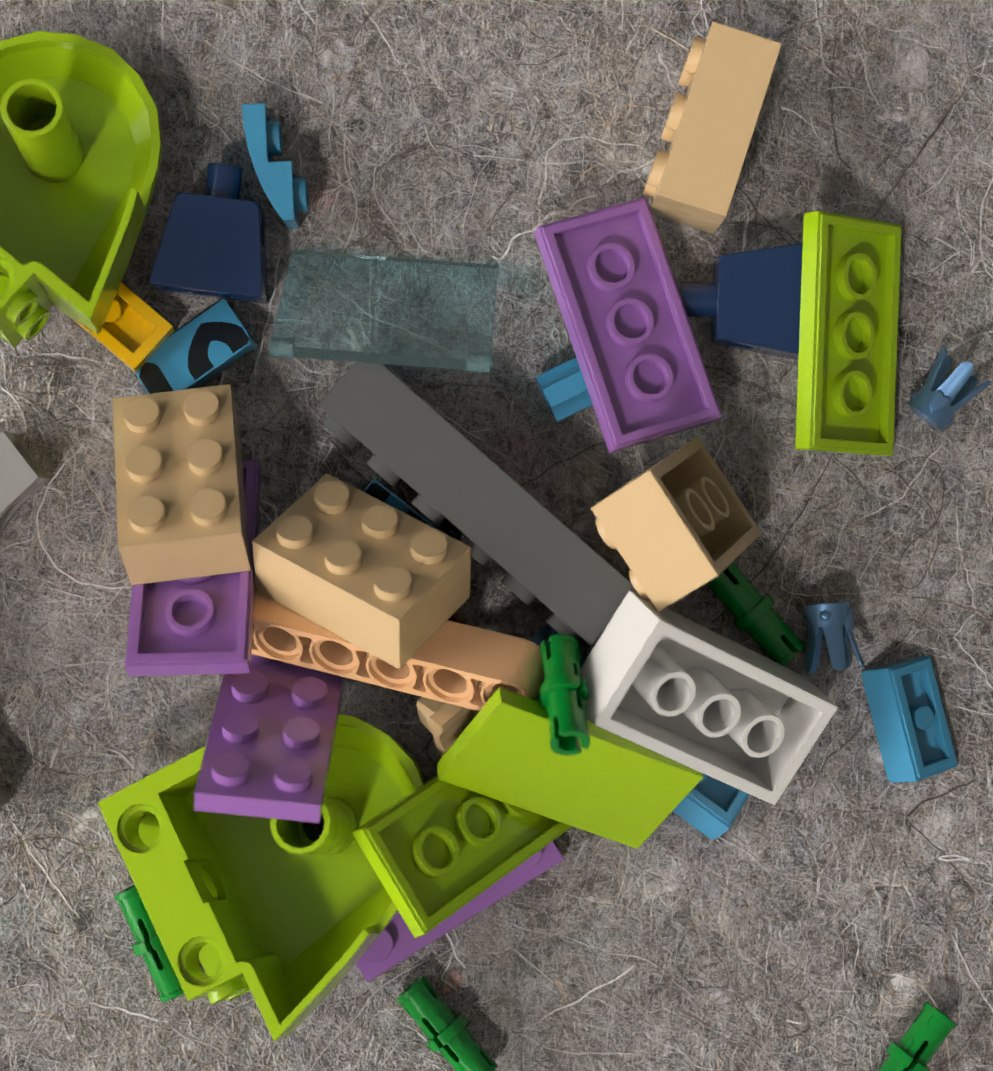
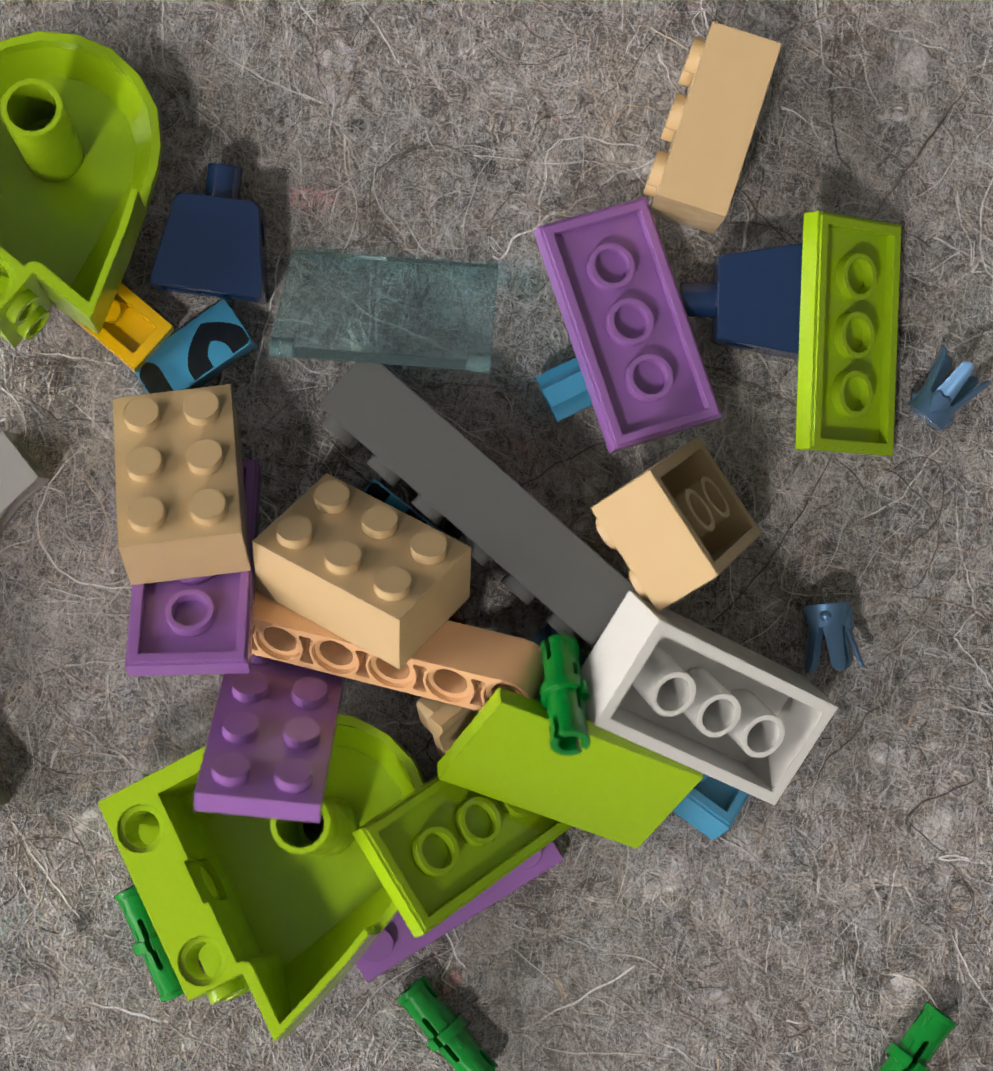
(278, 179): dark azure slope -> none
(755, 615): green pin -> none
(909, 719): dark azure slope -> none

